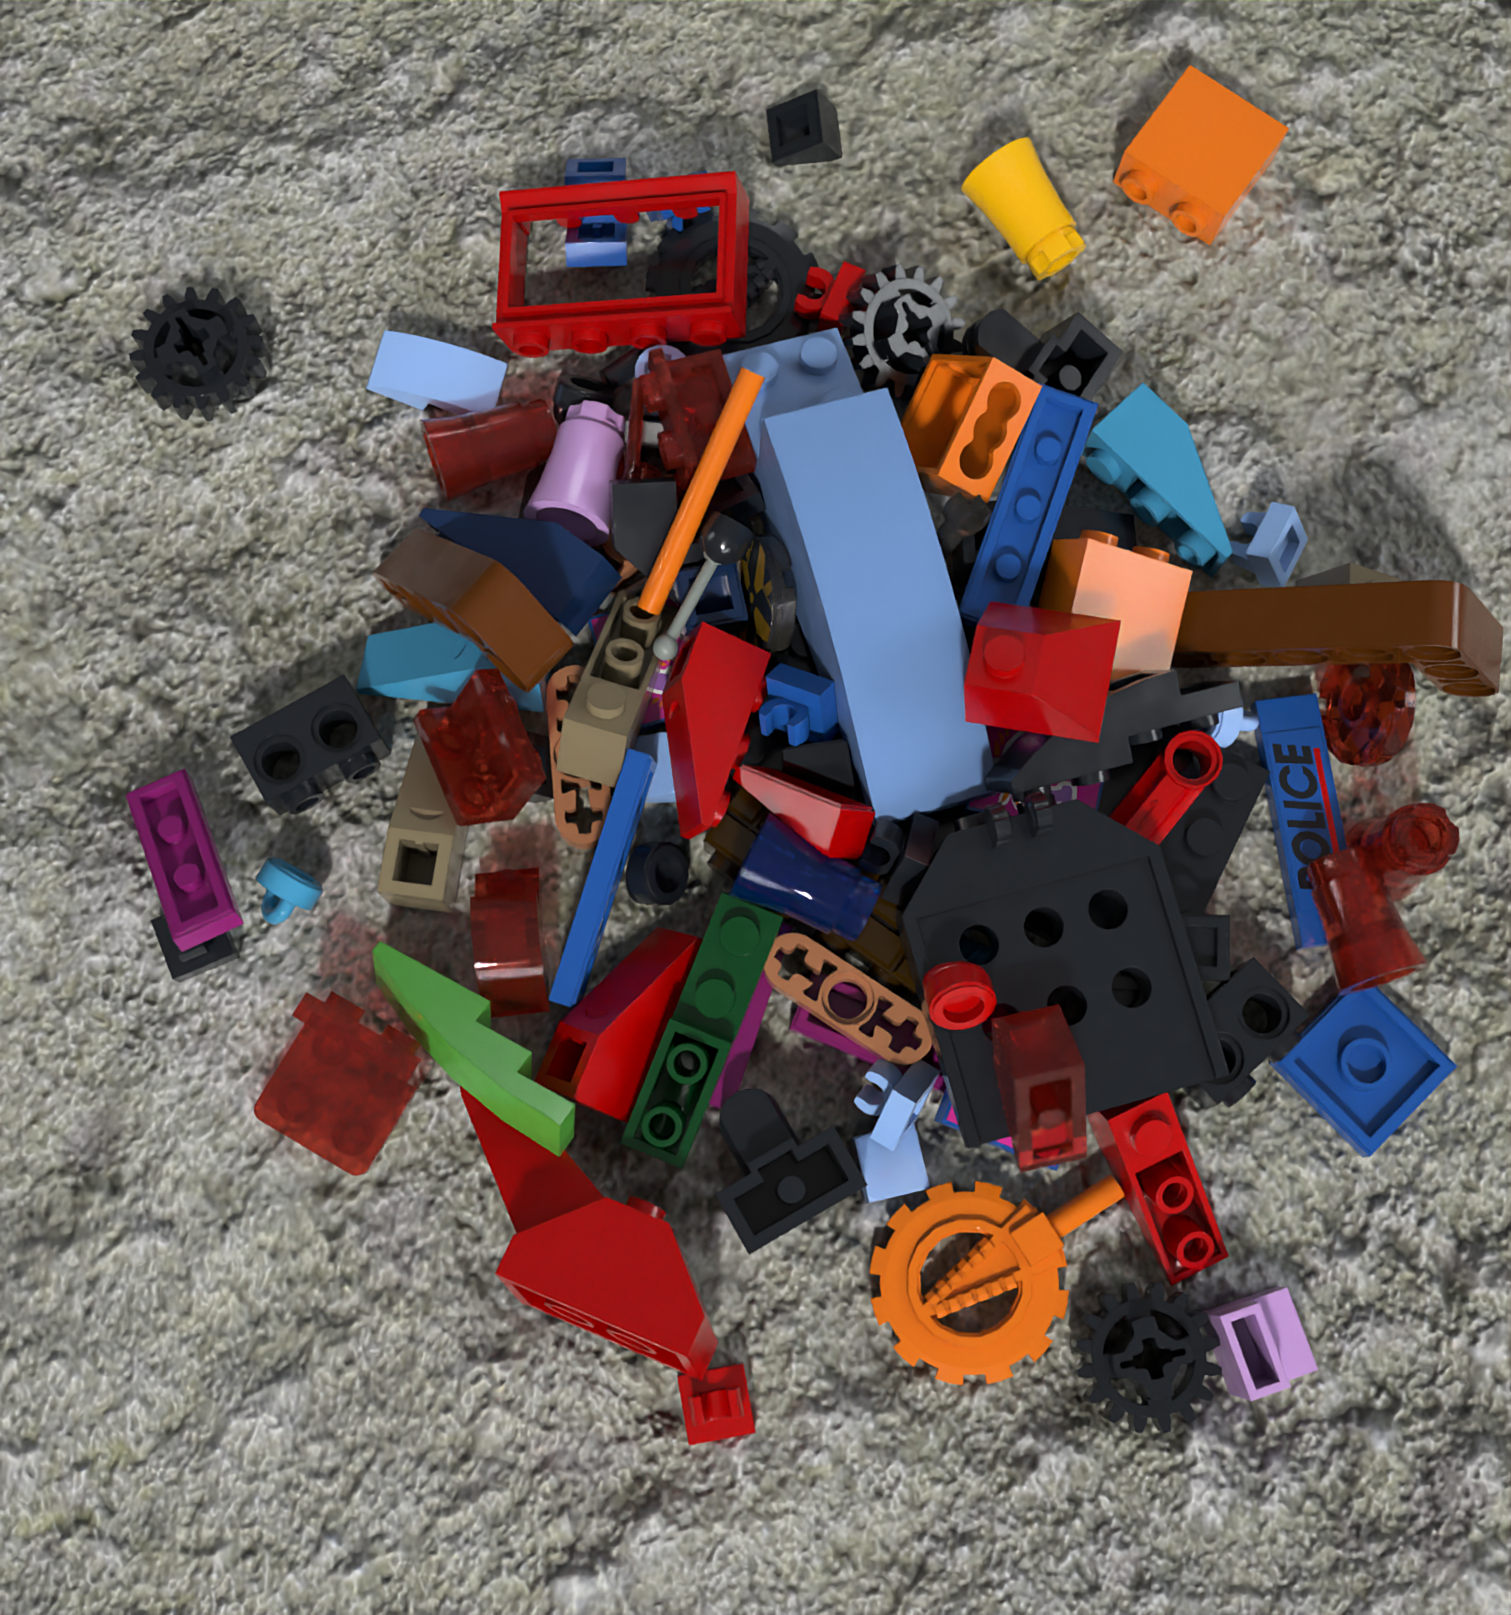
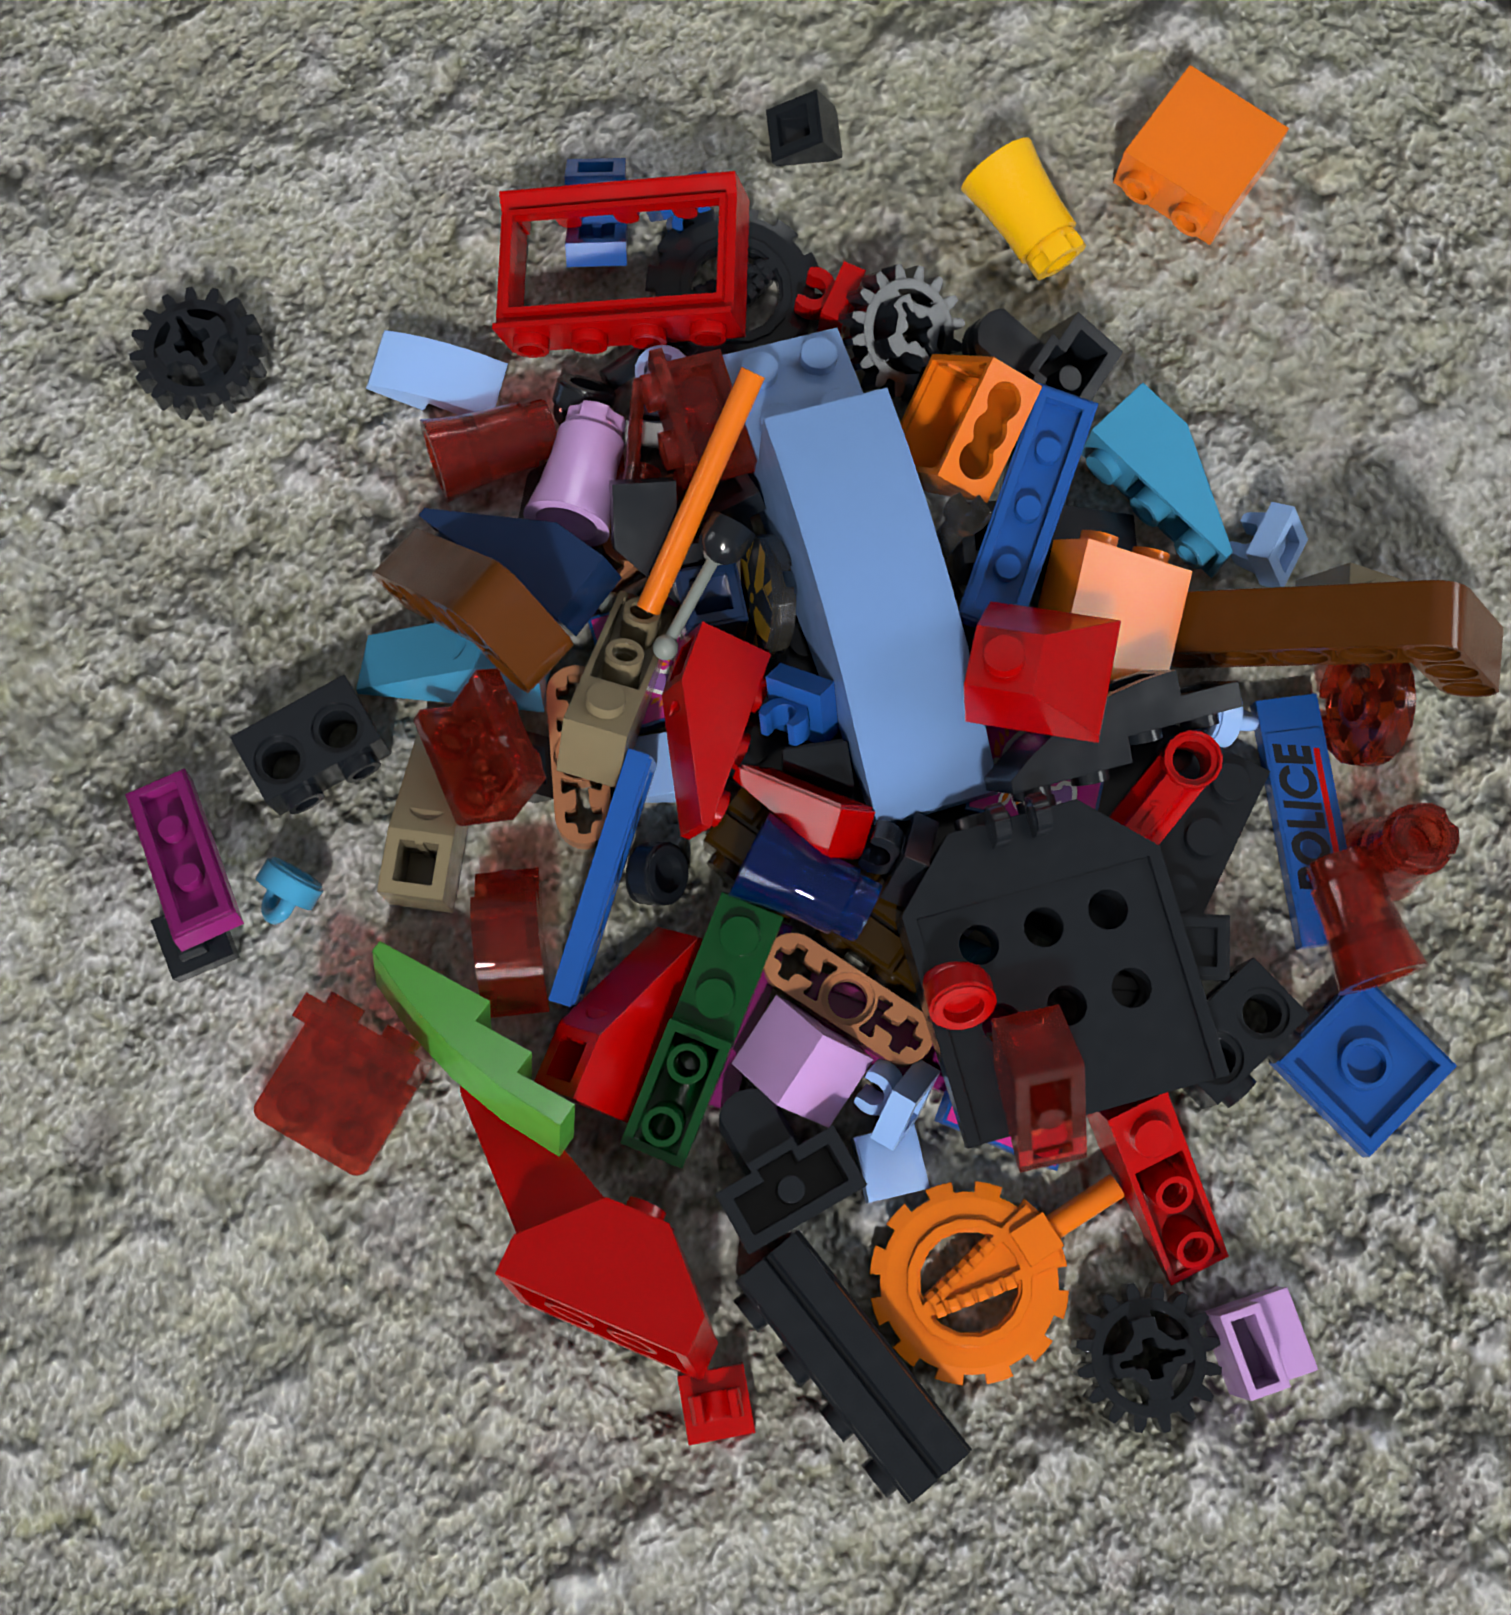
(801, 1062): none -> lavender piece
(852, 1366): none -> black brick

